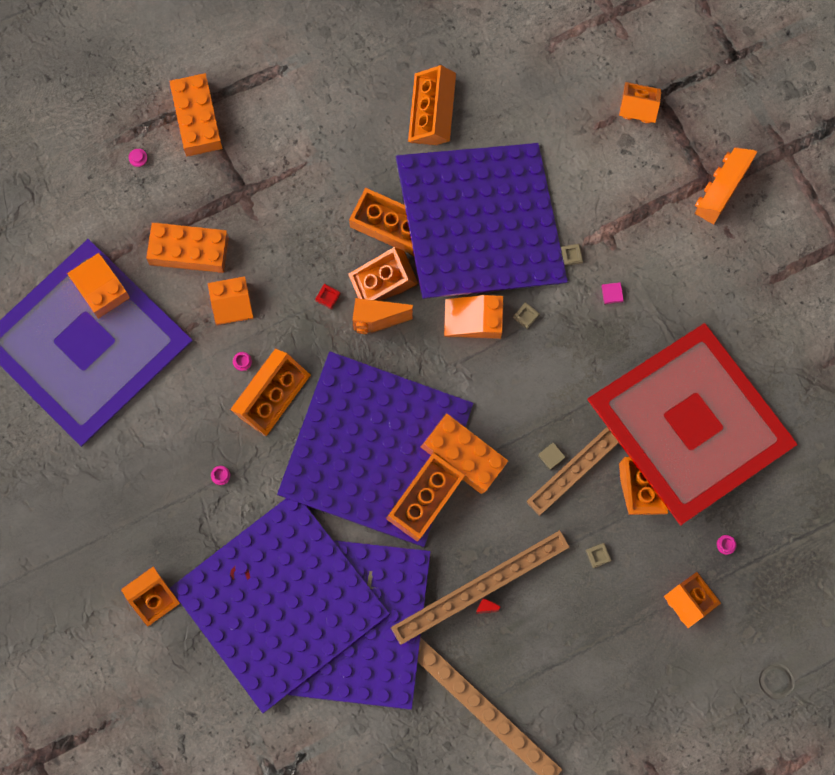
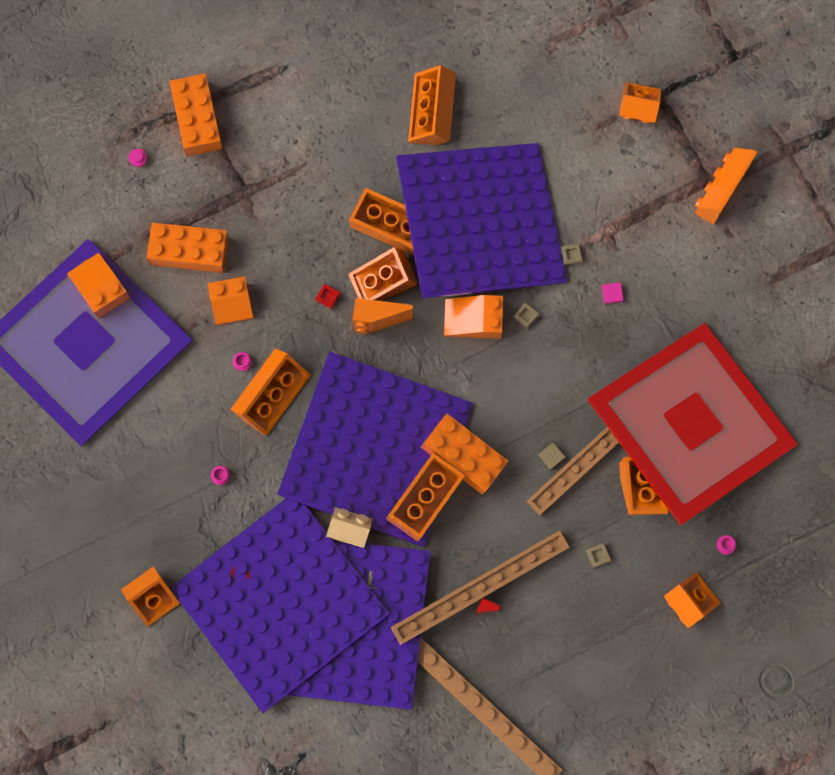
(349, 527): none -> tan brick

